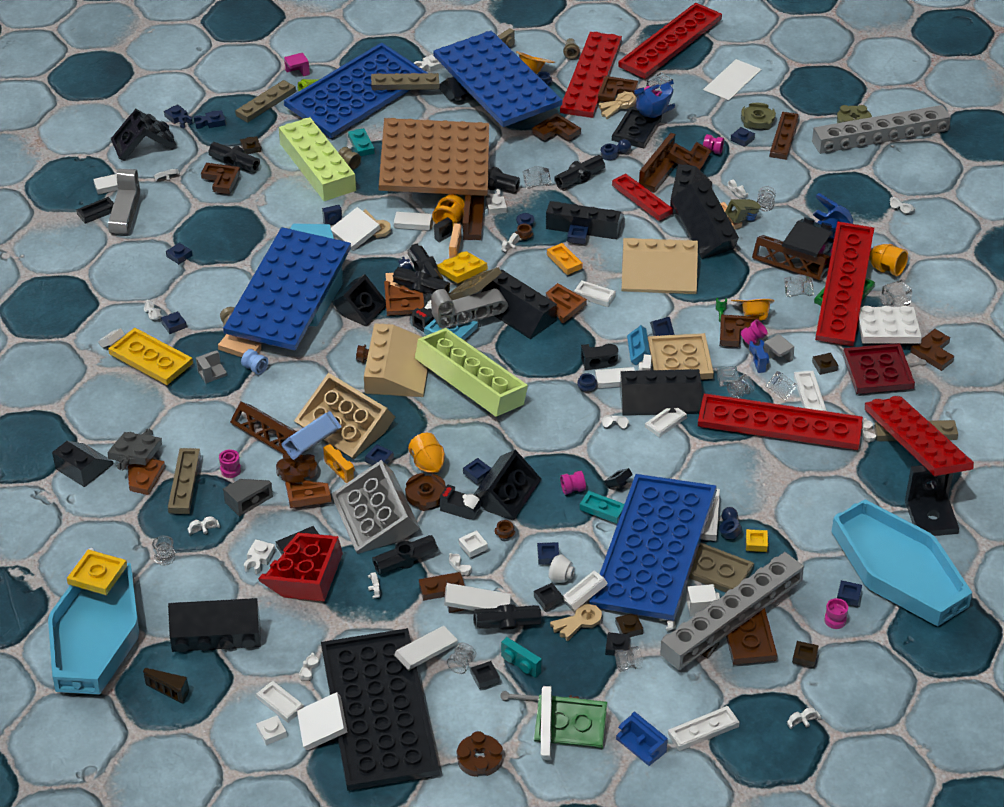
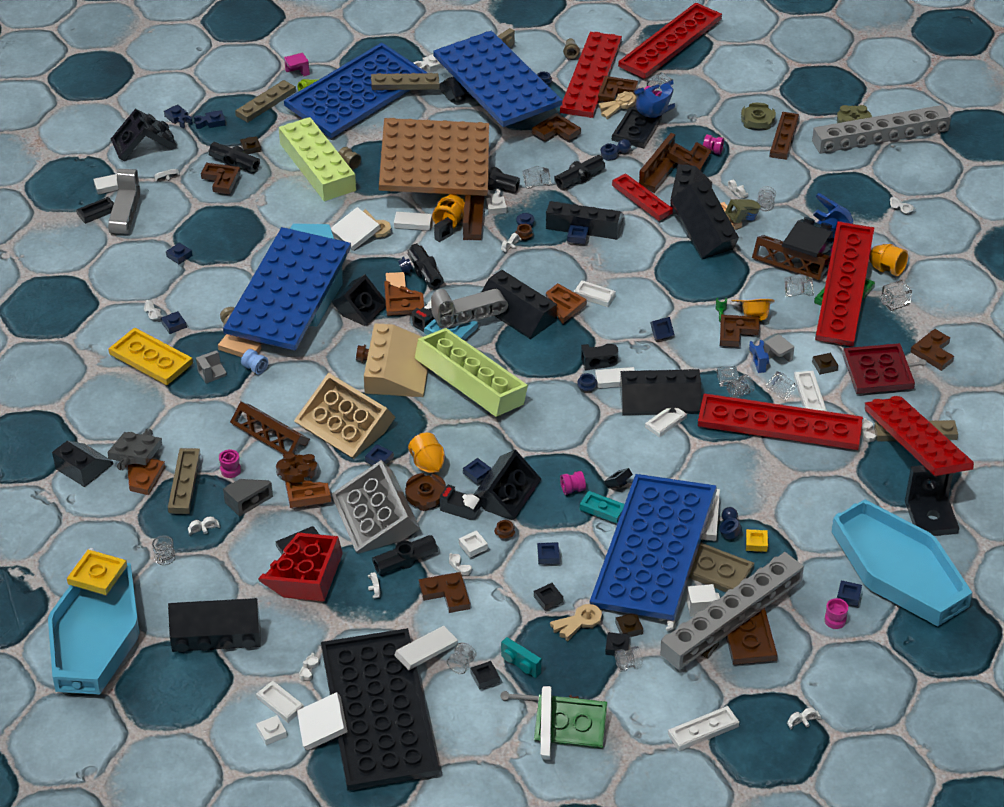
(111, 338): white plate -> none
(167, 684): dark brown slope -> none
(259, 554): white plate -> none
(311, 435): light blue piece -> none
(332, 214): dark blue plate -> none
(338, 463): light orange plate -> none
(361, 142): teal plate -> none
(419, 281): black piece -> none
(455, 240): light nougat tile -> none
(462, 267): yellow plate -> none
(473, 598): white tile -> none
(474, 284): dark tan tile -> none
(479, 743): reddish brown plate -> none
(507, 617): black piece -> none
(533, 63): light orange piece -> none
(561, 569): white cone -> none
(564, 259): light orange plate -> none
(584, 590): white tile -> none
(621, 421): white piece -> none
(638, 344): dark azure plate -> none
(642, 739): blue hinge -> none
(646, 364): white plate -> none
(659, 266): tan slope -> none
(681, 353): tan plate -> none
(732, 79): white sticker -> none
(742, 136): dark blue plate -> none
(754, 332): dark pink wheel -> none
(805, 654): dark brown plate -> none
(888, 325): white plate -> none

